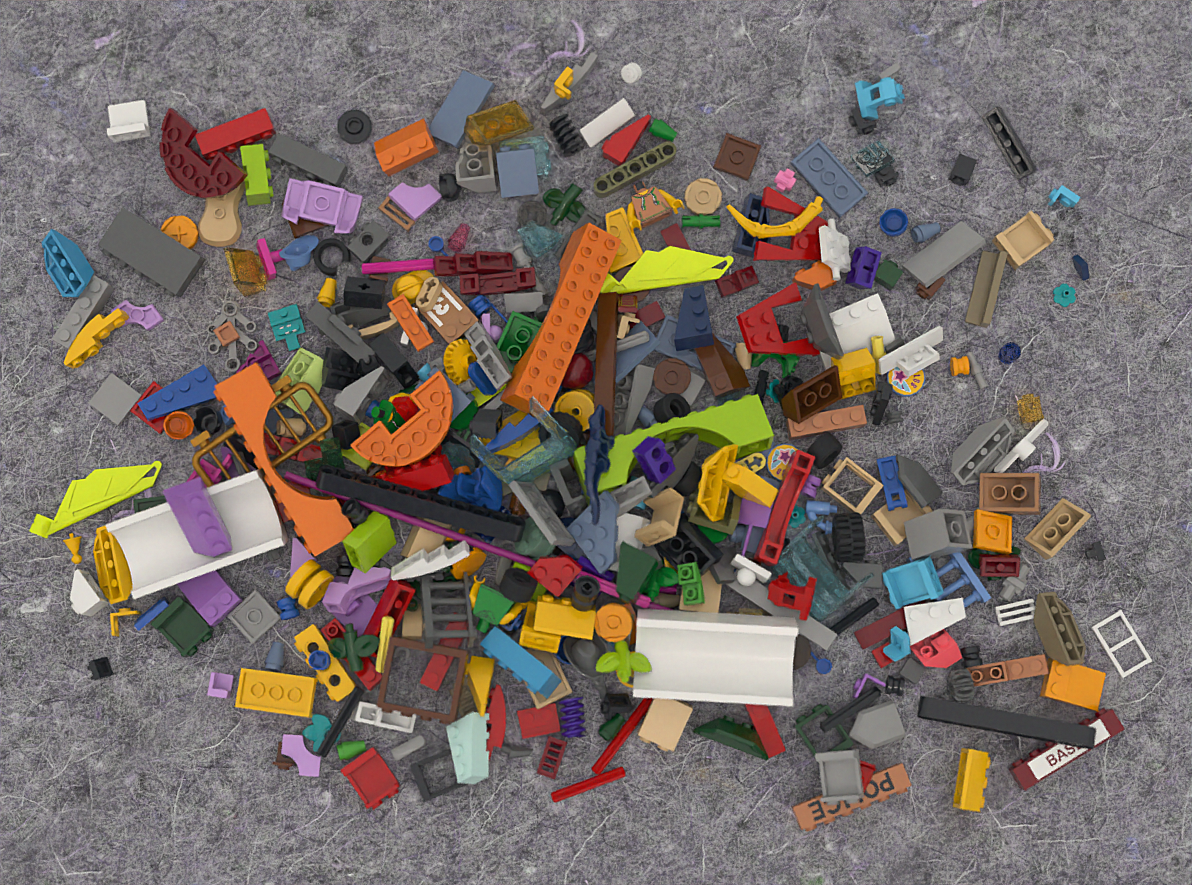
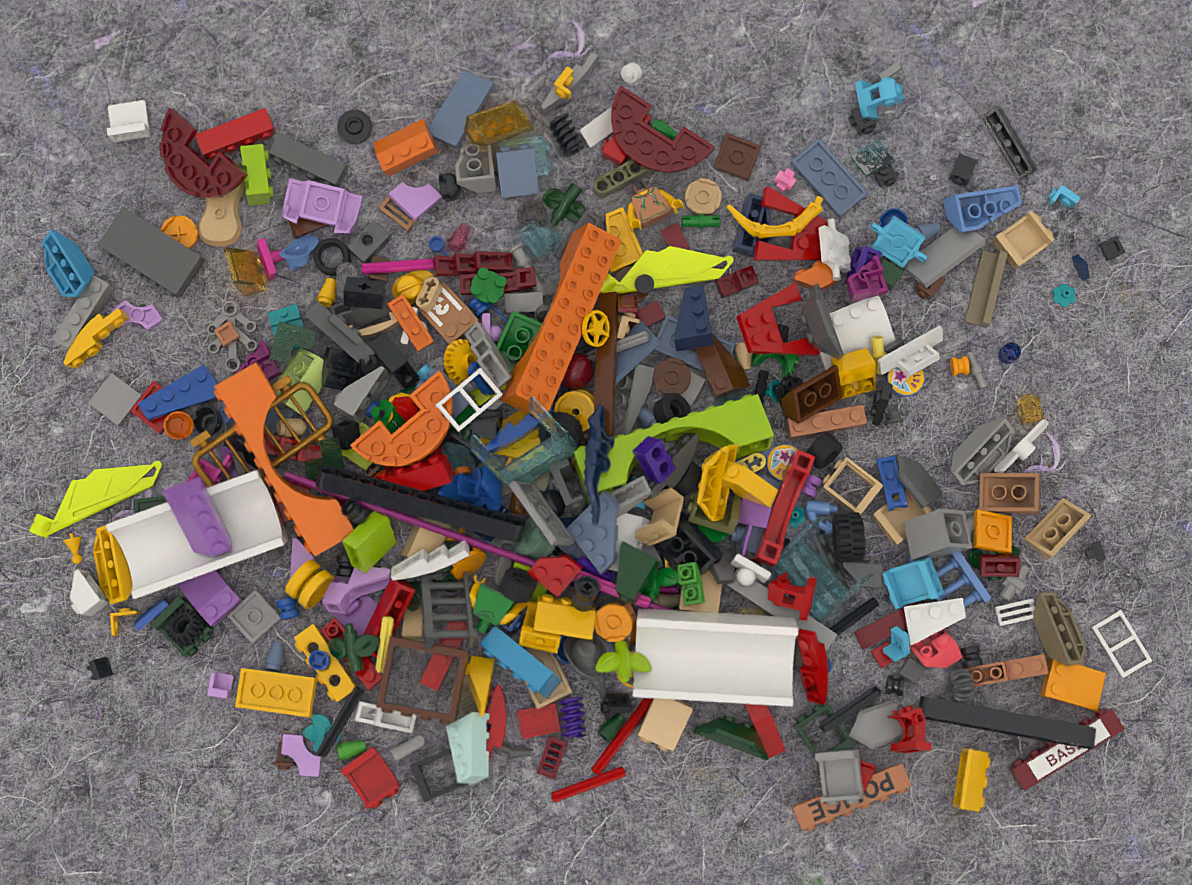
(191, 633): none -> black tyre
(288, 337): none -> clear green brick
(478, 410): none -> white window
(487, 286): none -> green piece
(595, 328): none -> yellow wheel
(644, 283): none -> black tile
(647, 145): none -> dark red plate
(803, 197): none -> clear tile
(815, 666): none -> red slope
(860, 682): medium lavender bracket -> none
(867, 281): none -> magenta slope
(898, 241): none -> medium azure plate
(914, 730): none -> red tile
(979, 208): none -> medium blue wedge
(1112, 248): none -> black tile

